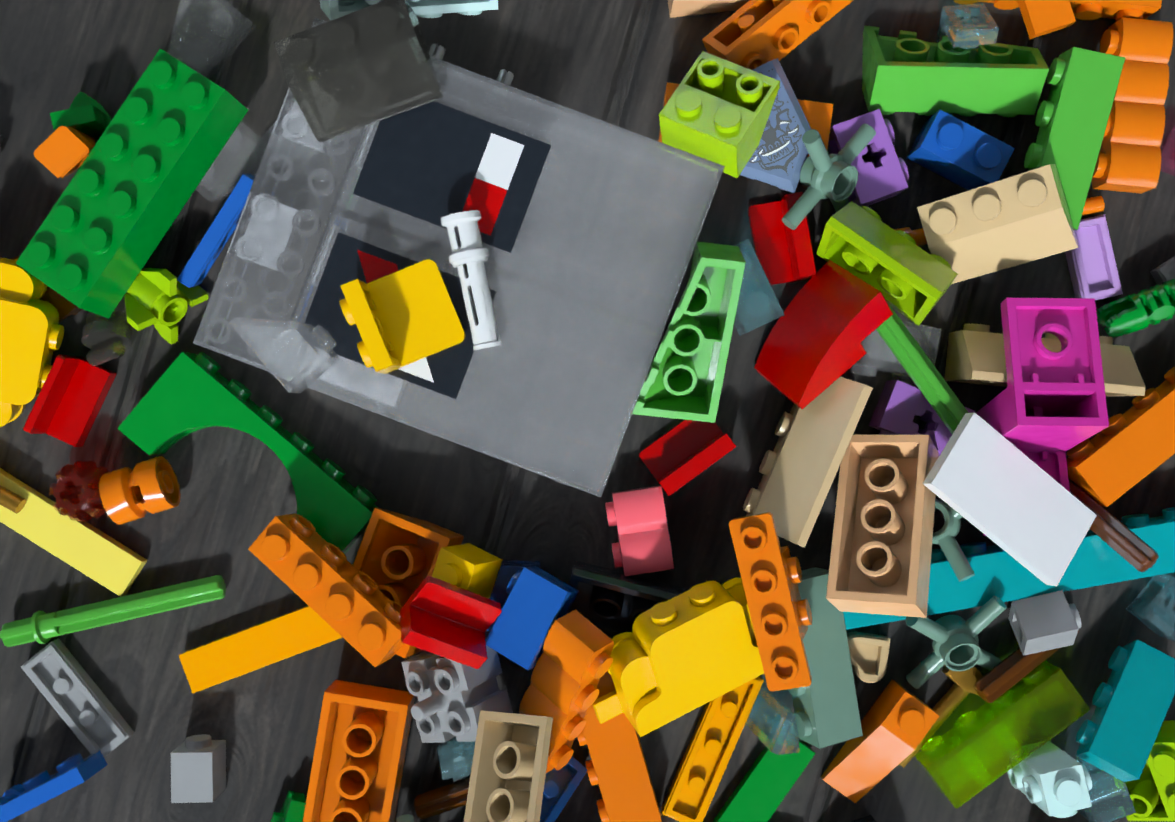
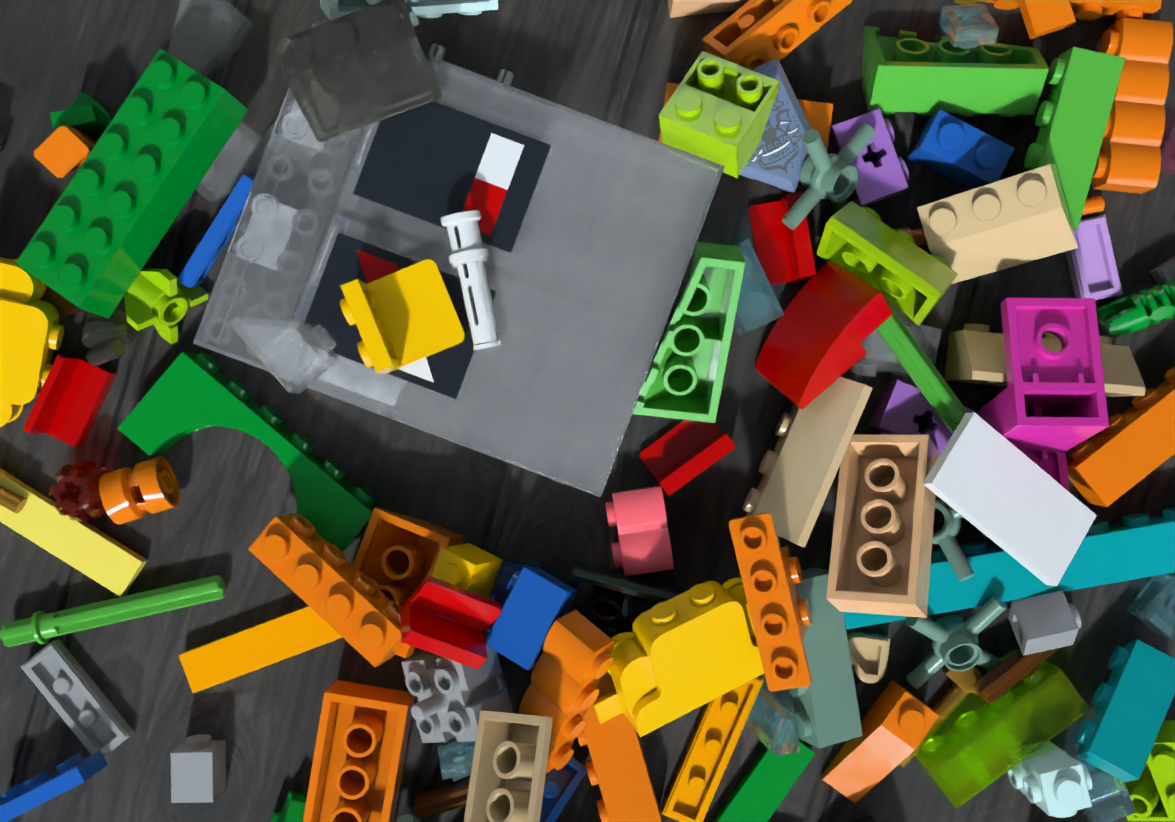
(1116, 534): reddish brown axle -> none

